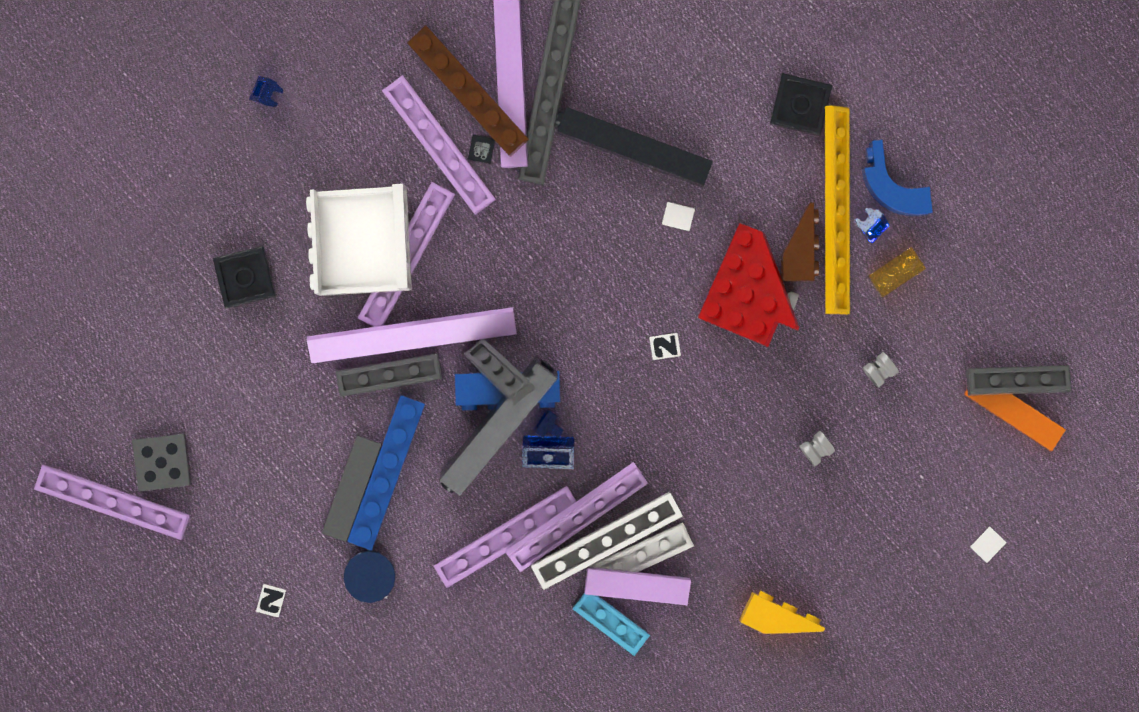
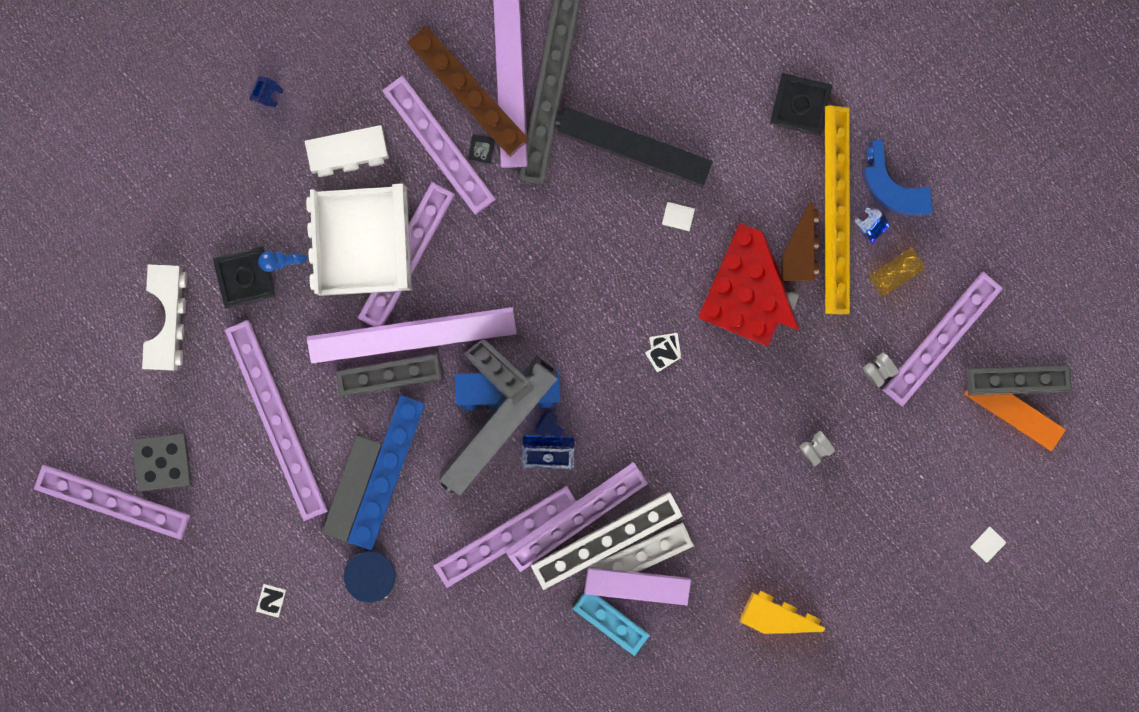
(163, 350): none -> white arch
(270, 261): none -> blue bar
(276, 420): none -> lavender tile
(347, 150): none -> white brick
(663, 355): none -> sticker
(942, 339): none -> lavender tile

